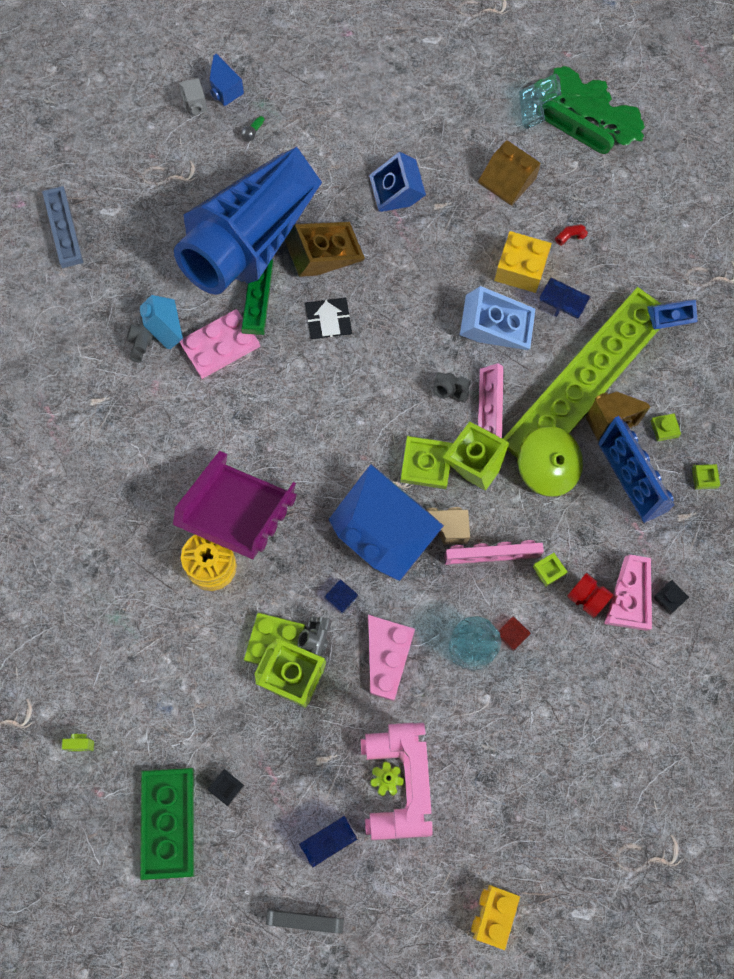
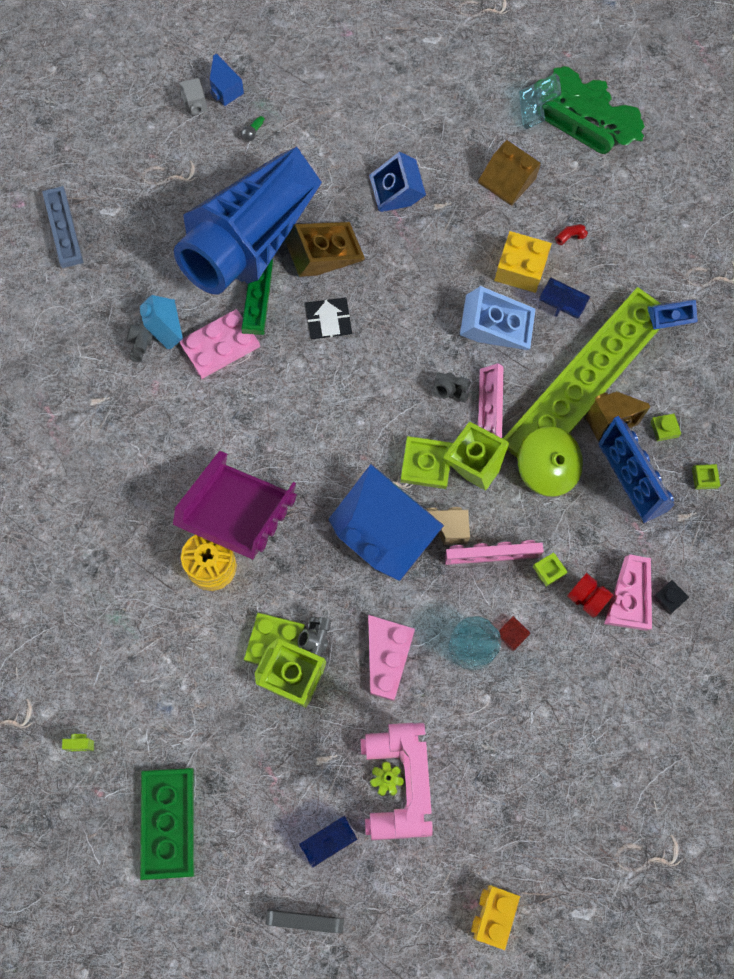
(226, 787): black plate -> none
(341, 596): clear blue tile -> none

